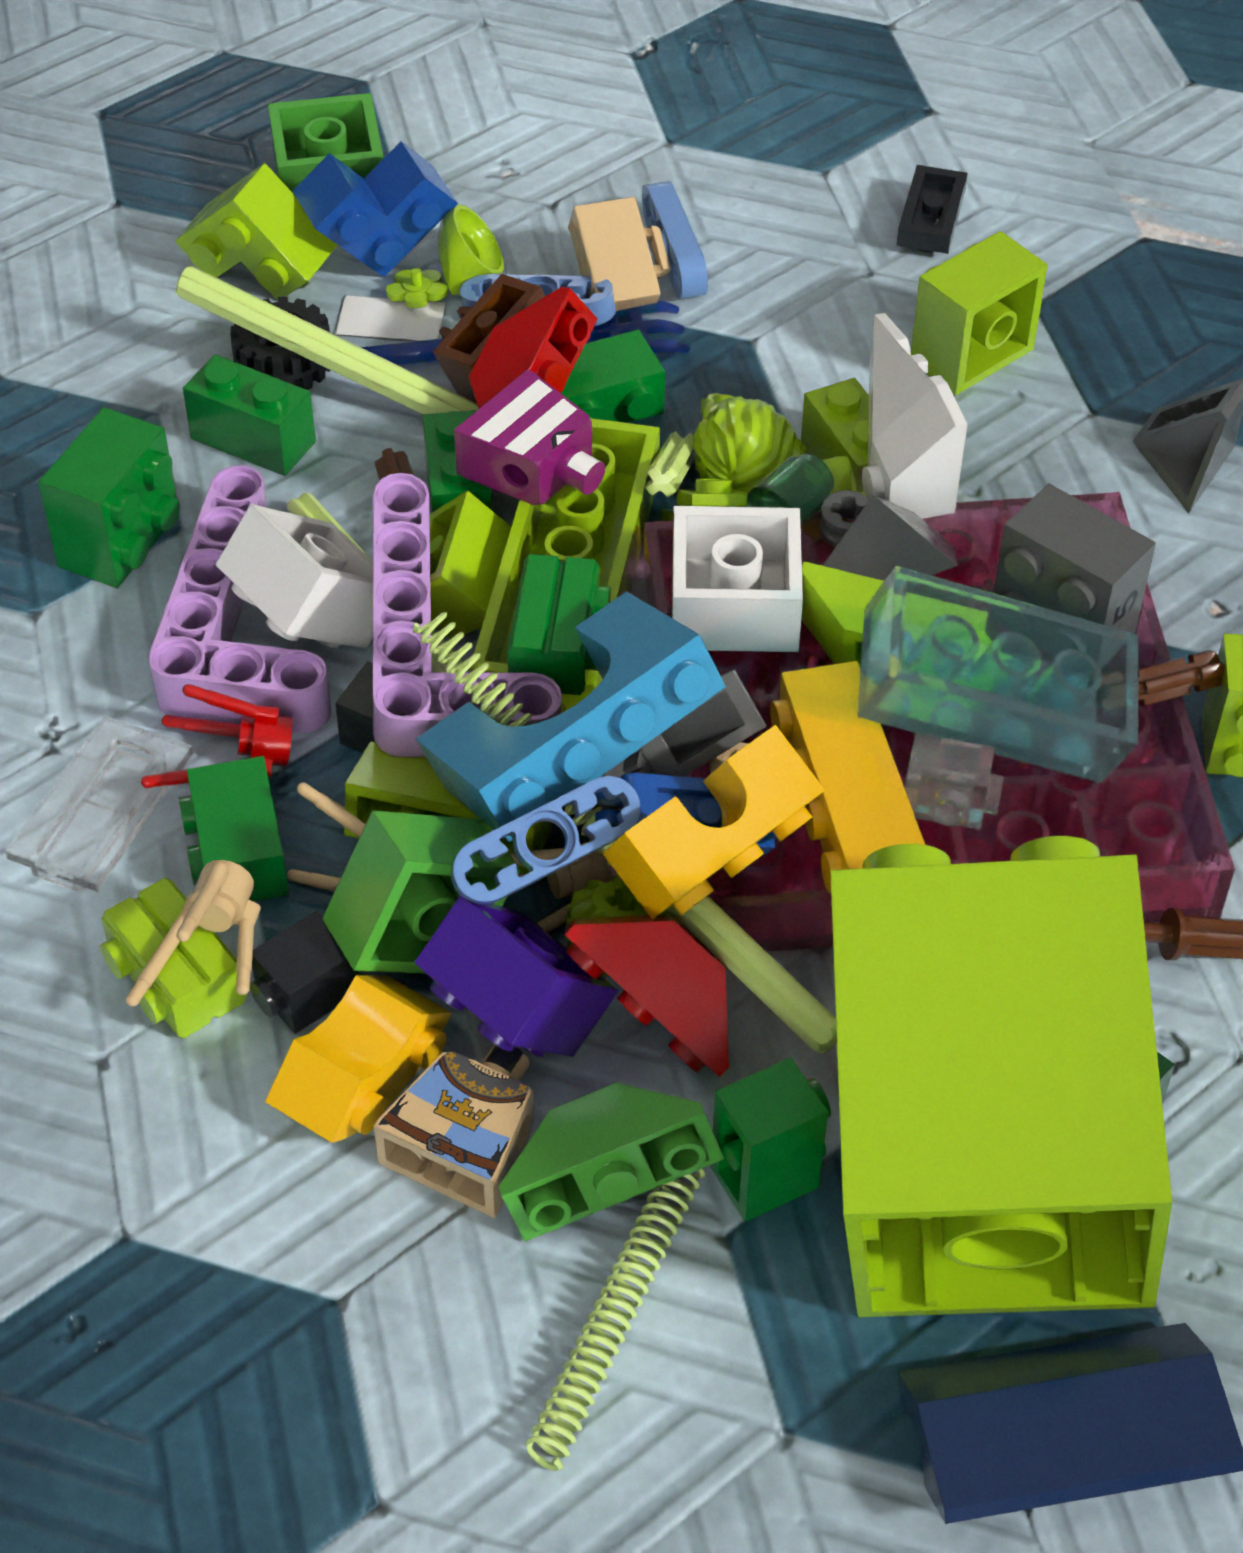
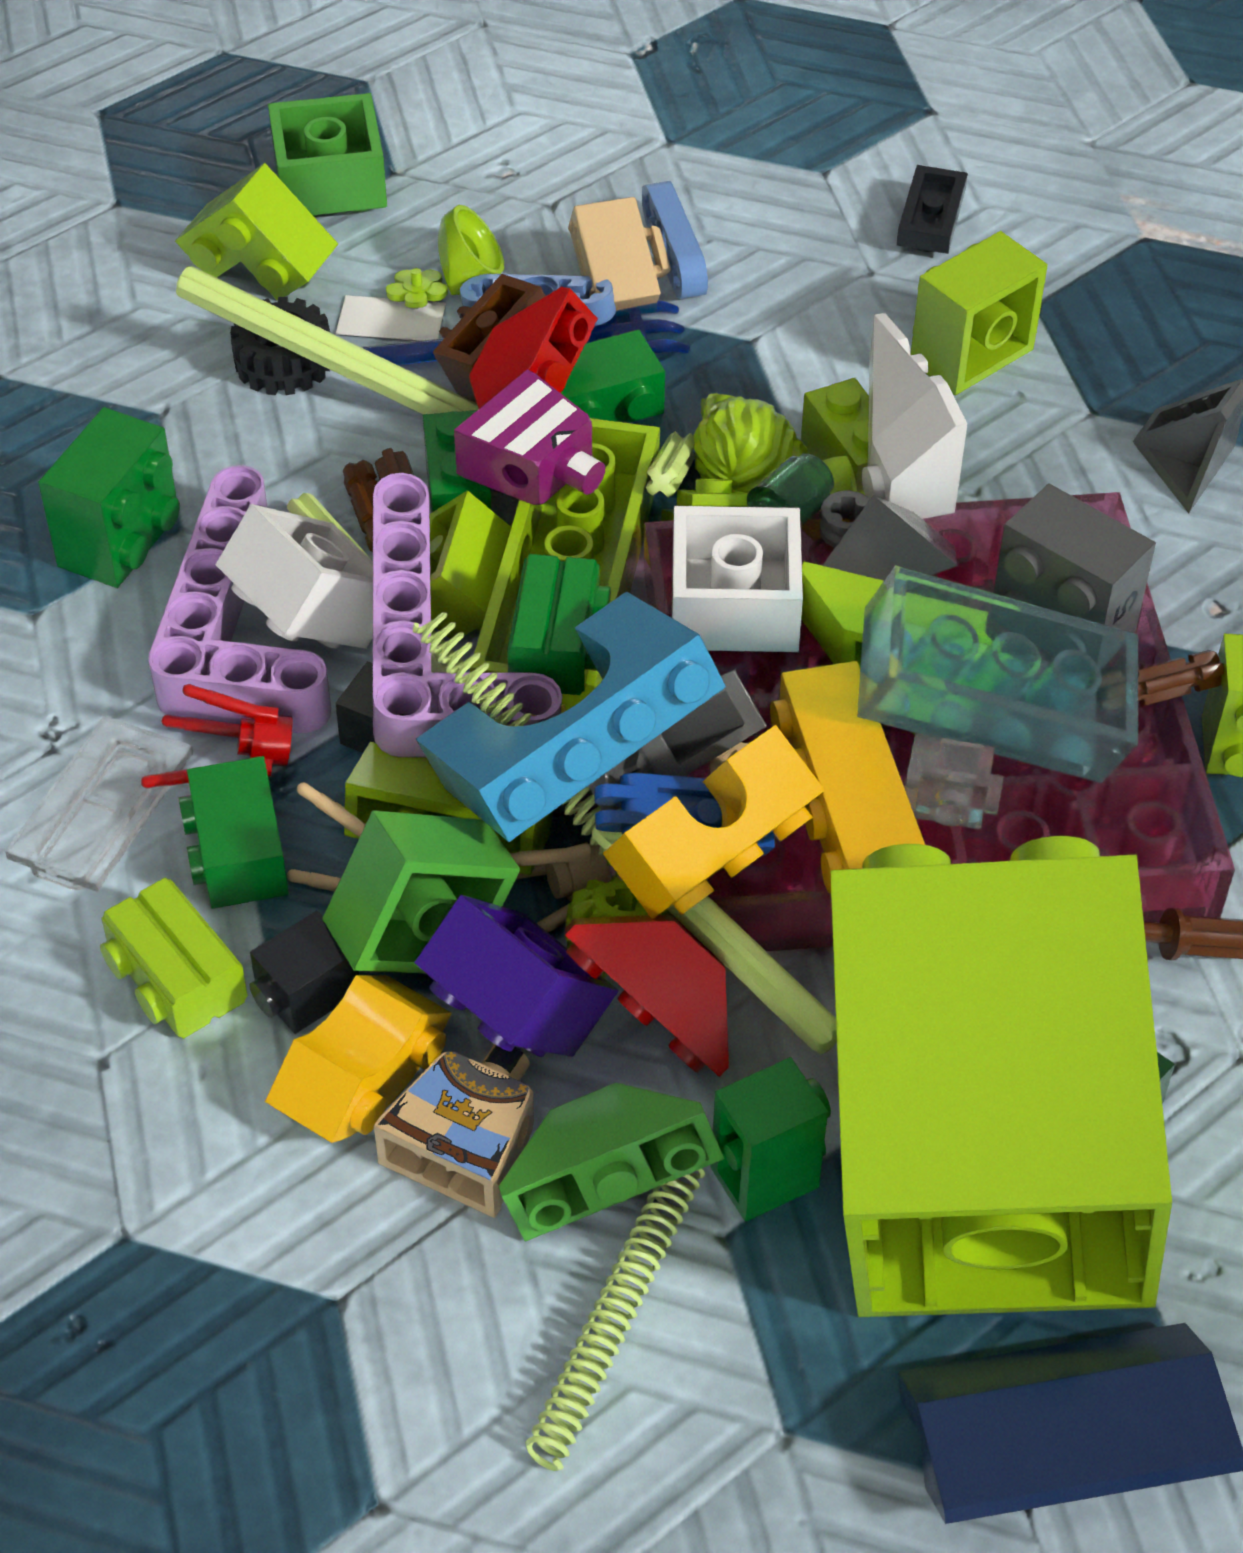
(215, 905): tan plant -> none
(249, 414): green brick -> none
(360, 485): none -> reddish brown axle
(379, 214): blue brick -> none
(583, 801): medium blue beam -> none

